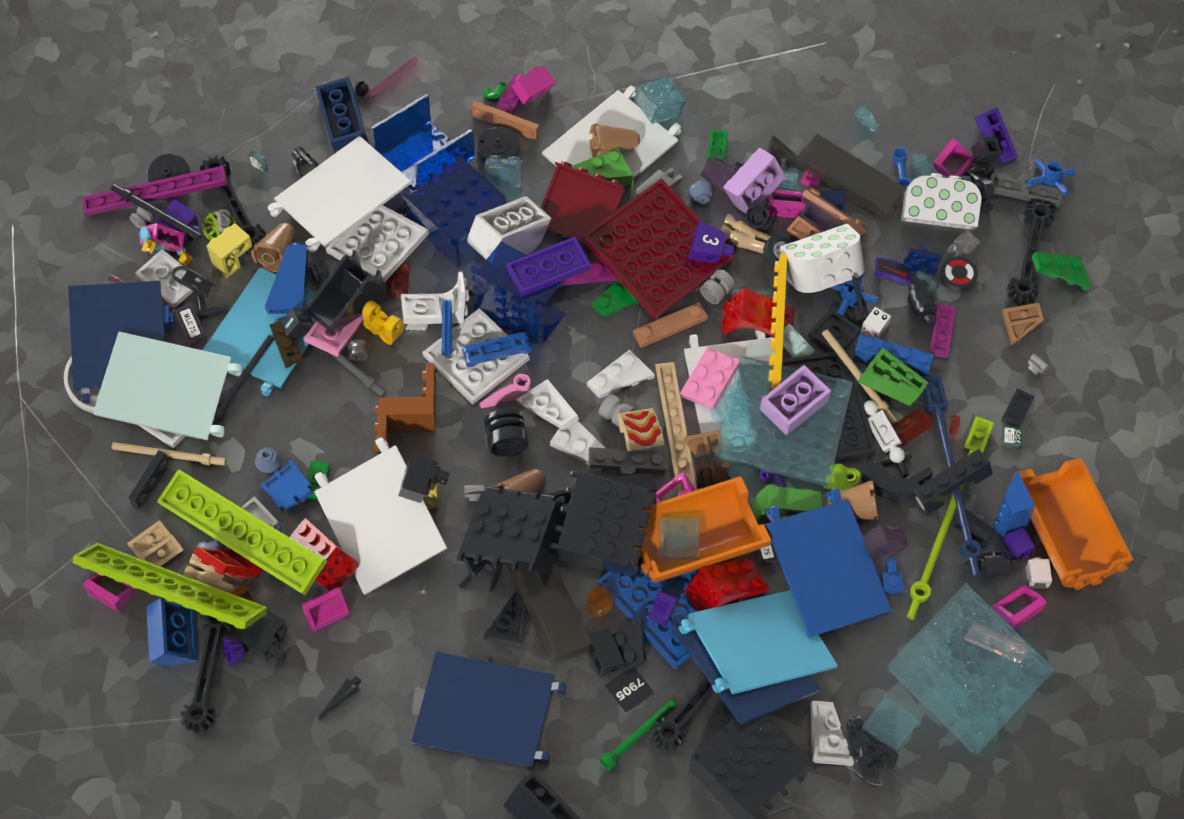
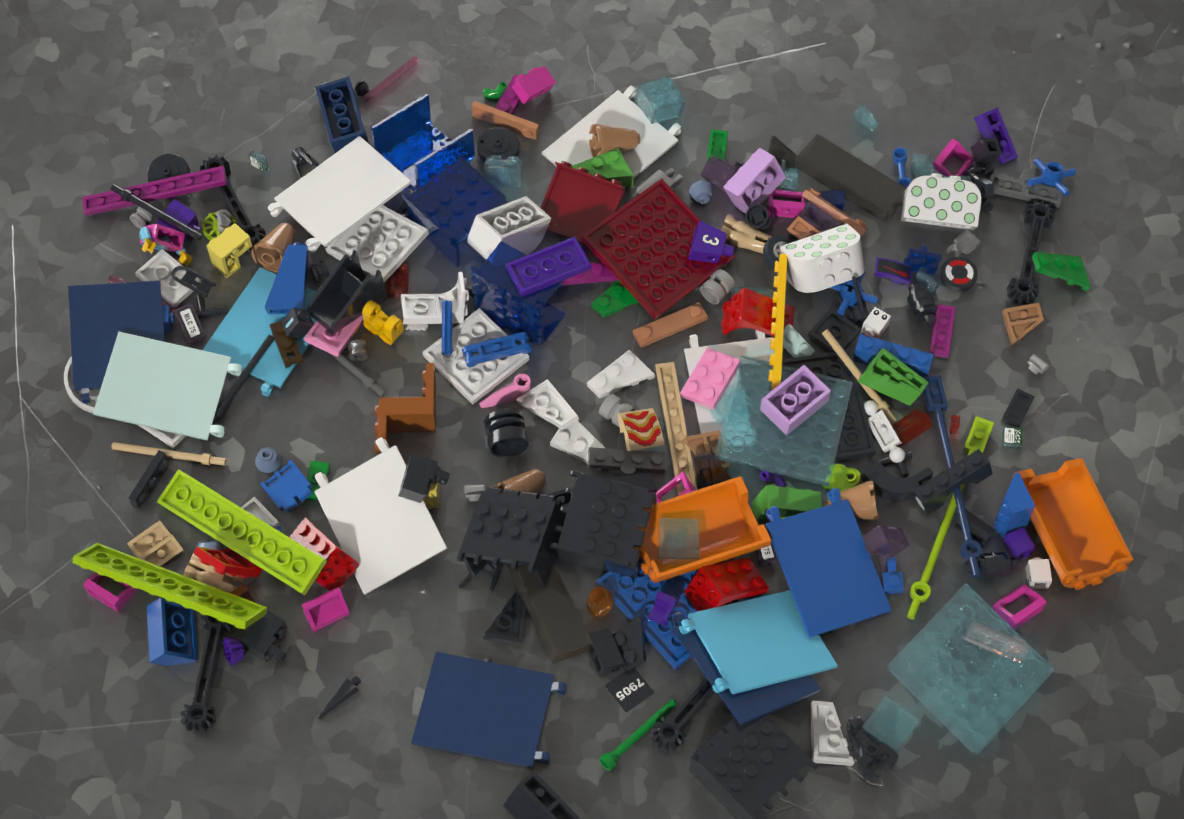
(810, 181): dark pink tile -> none

